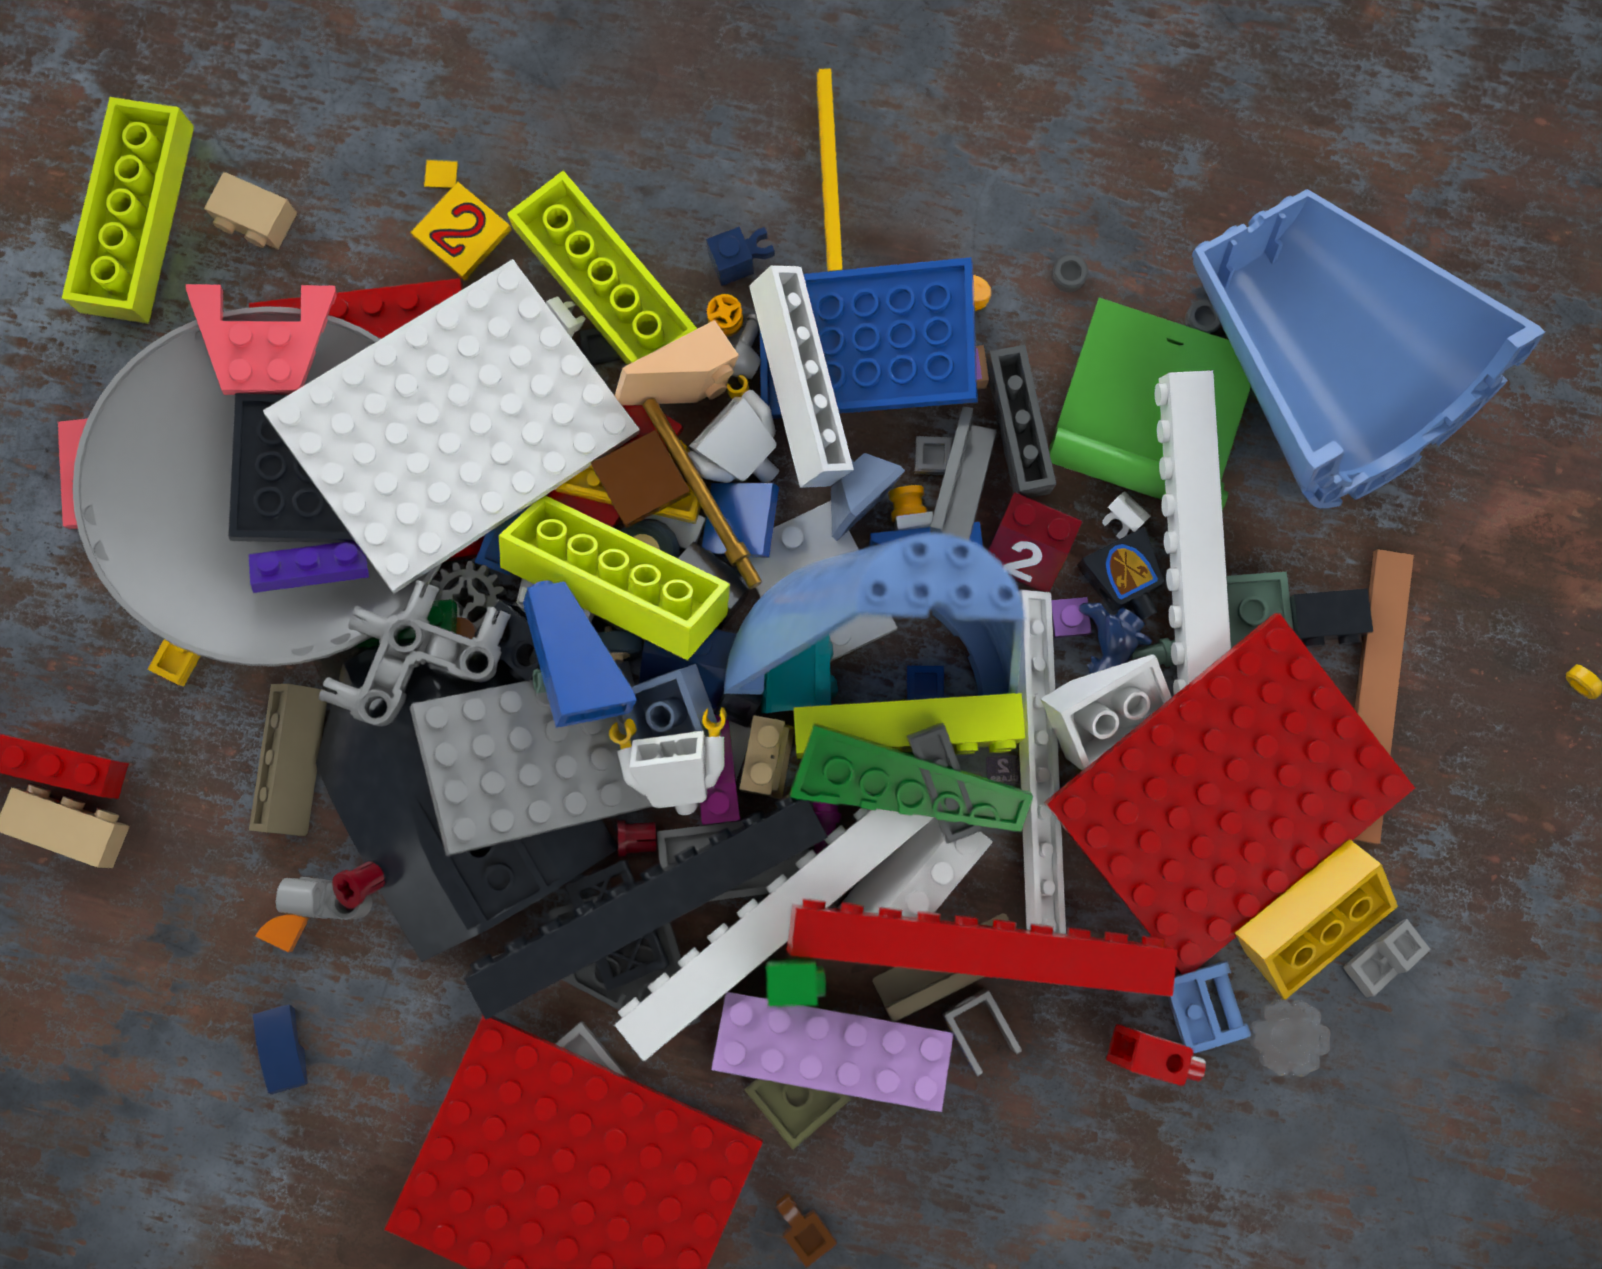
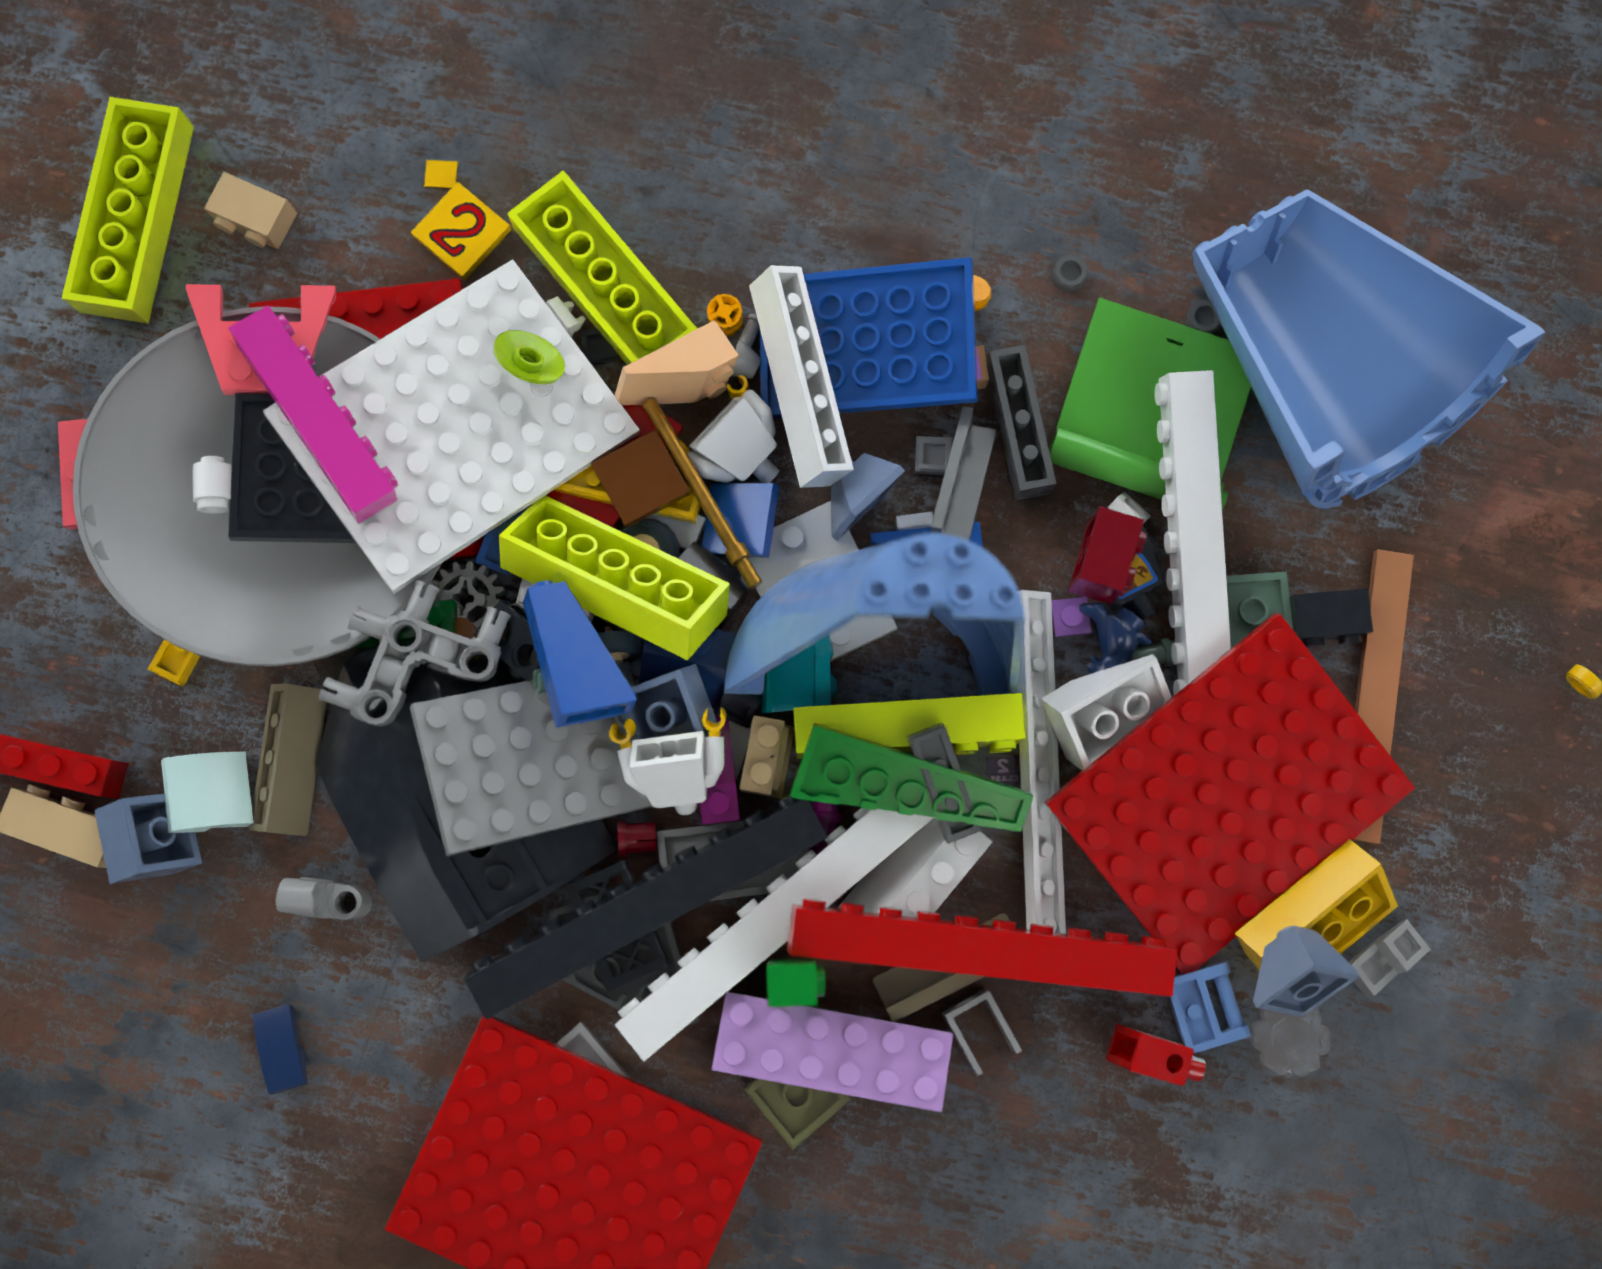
(138, 840): none -> sand blue brick
(206, 791): none -> light aqua slope
(212, 485): none -> white brick
(283, 931): orange tile -> none
(307, 566): dark purple plate -> none
(314, 414): none -> dark pink brick
(355, 885): dark red bush -> none
(528, 357): none -> lime dish
(734, 255): dark blue brick -> none
(807, 1233): reddish brown plate -> none
(829, 170): yellow tile -> none
(907, 500): light orange wheel -> none
(925, 682): blue tile -> none
(1033, 542): dark red slope -> none
(1106, 555): none -> dark red brick
(1300, 972): none -> sand blue slope

